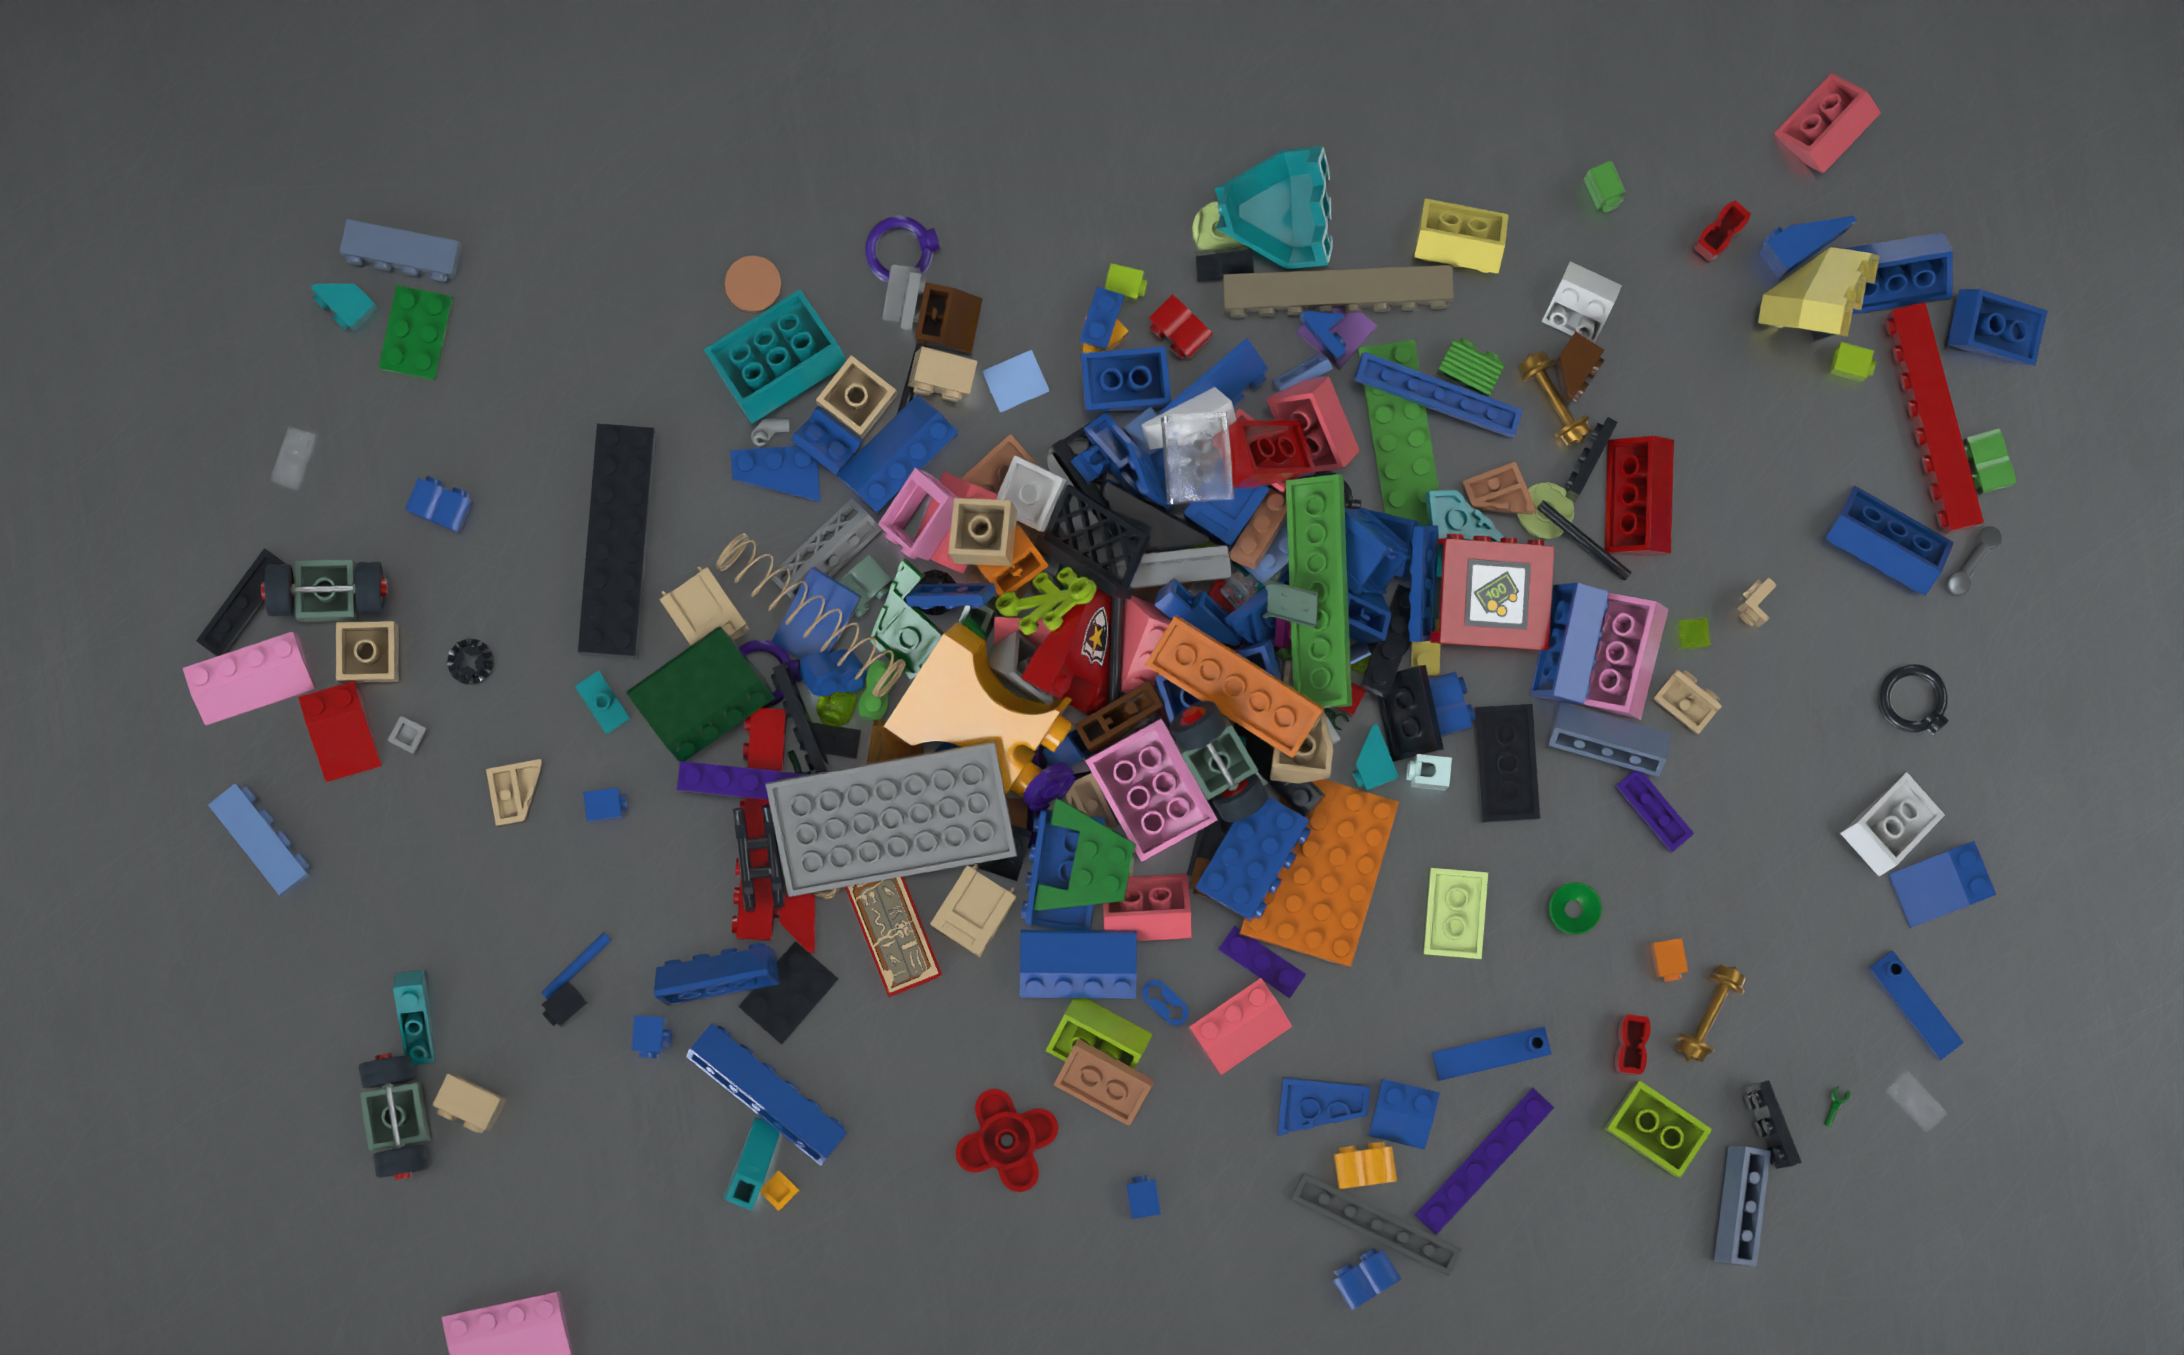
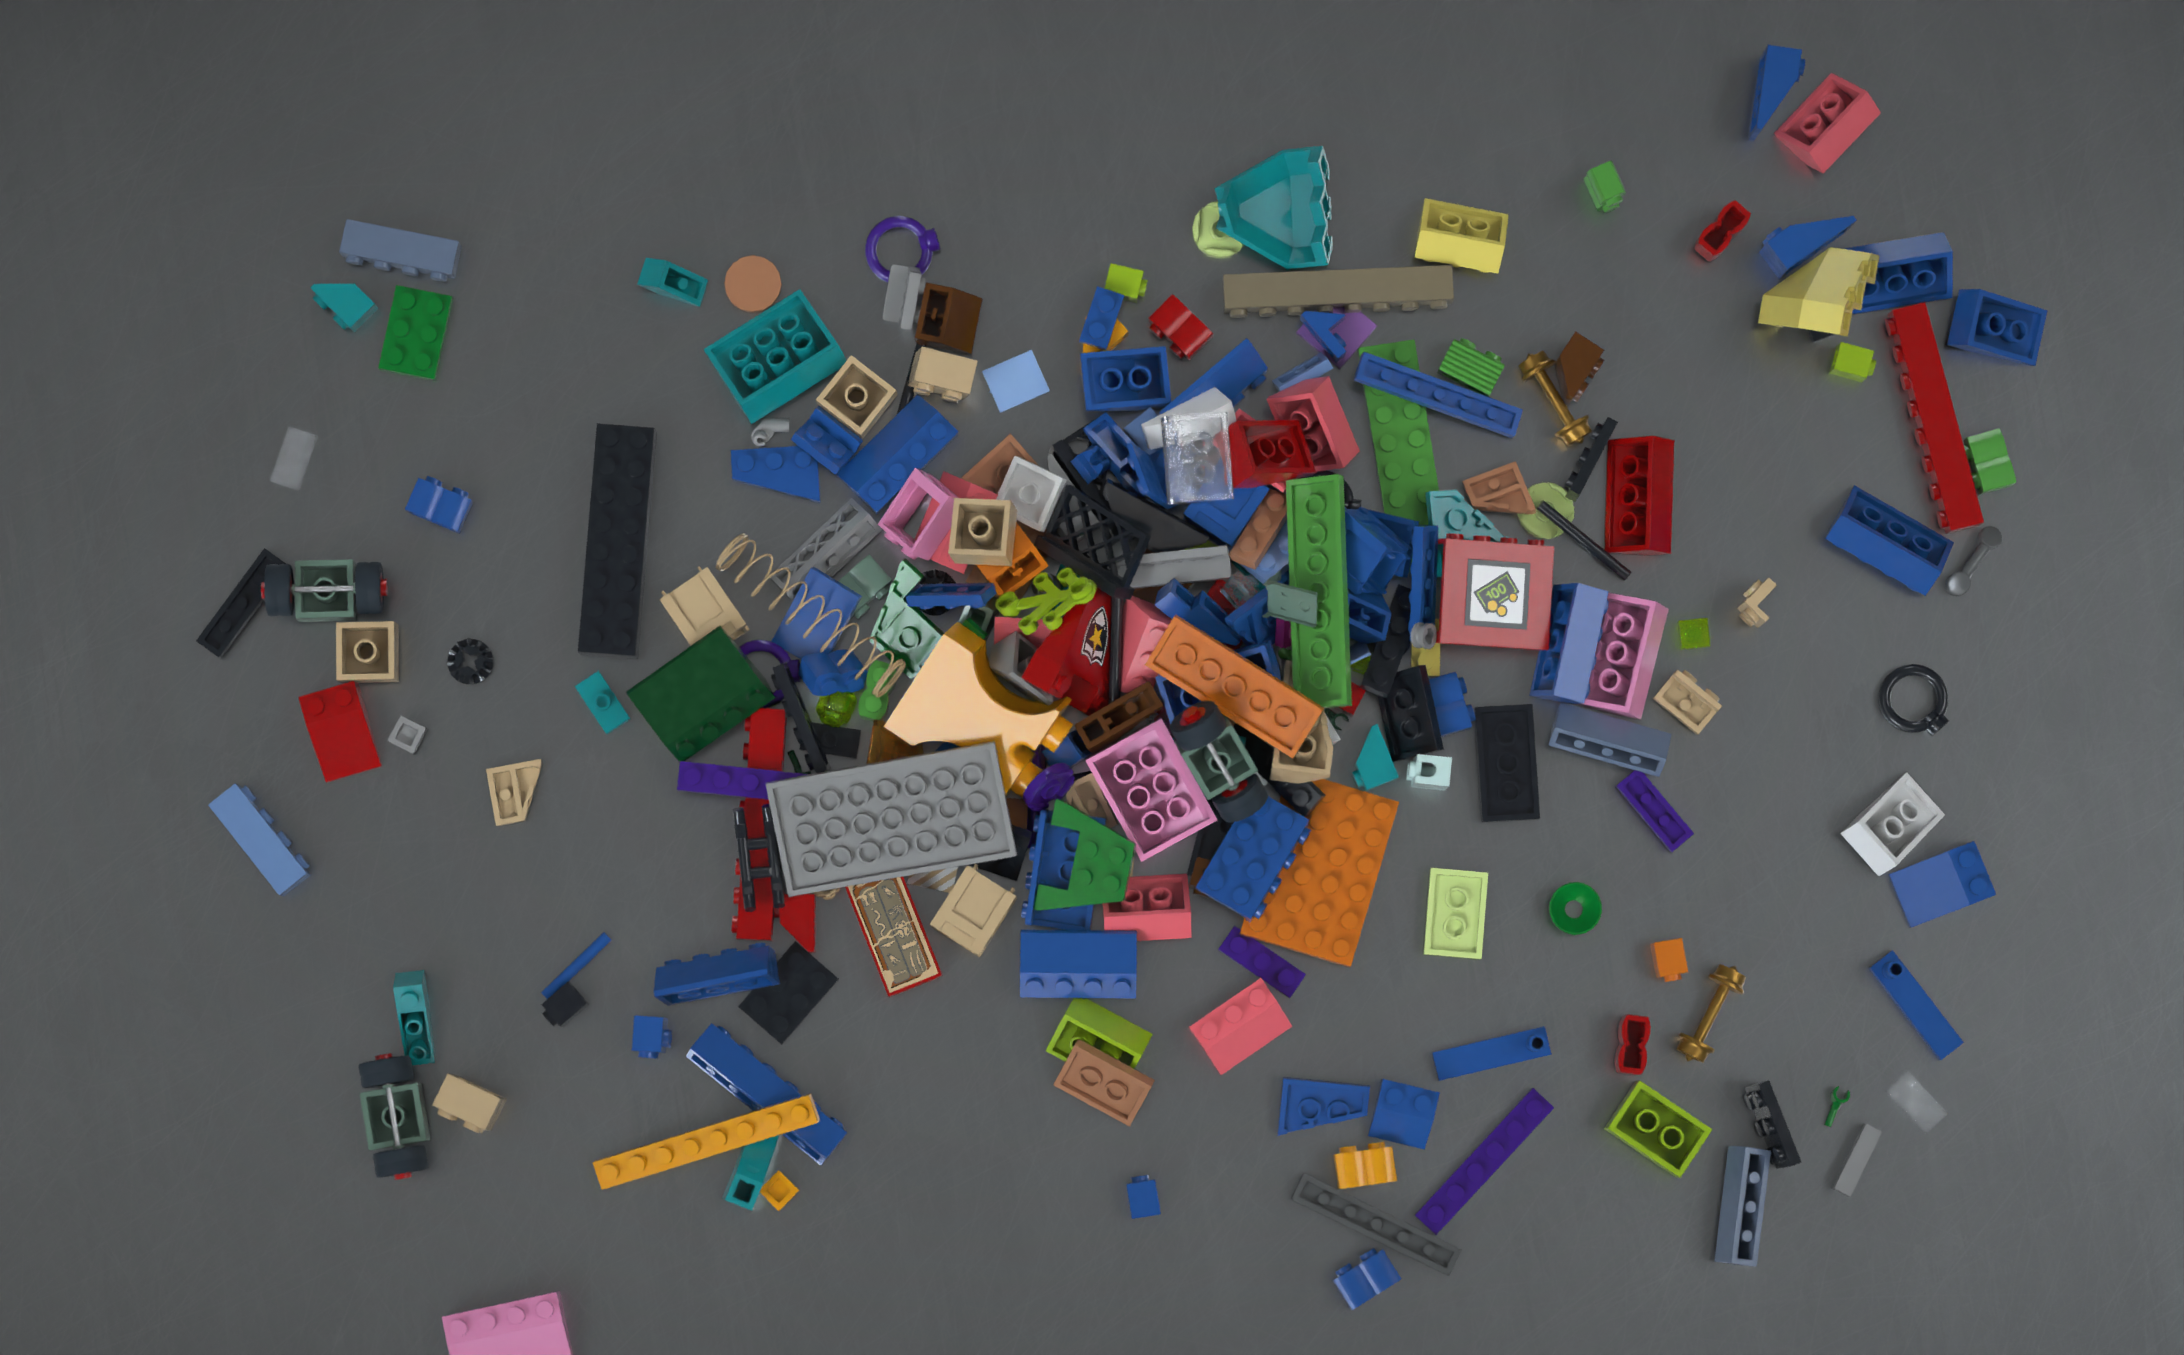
(249, 678): bright pink slope -> none
(605, 804): blue brick -> none
(672, 281): none -> teal slope
(706, 1141): none -> light orange plate
(938, 880): none -> sticker
(999, 1118): red plant -> none
(1170, 997): blue beam -> none
(1218, 262): black tile -> none
(1423, 635): none -> light grey bush
(1581, 302): white slope -> none
(1776, 74): none -> blue slope
(1856, 1160): none -> light grey piece

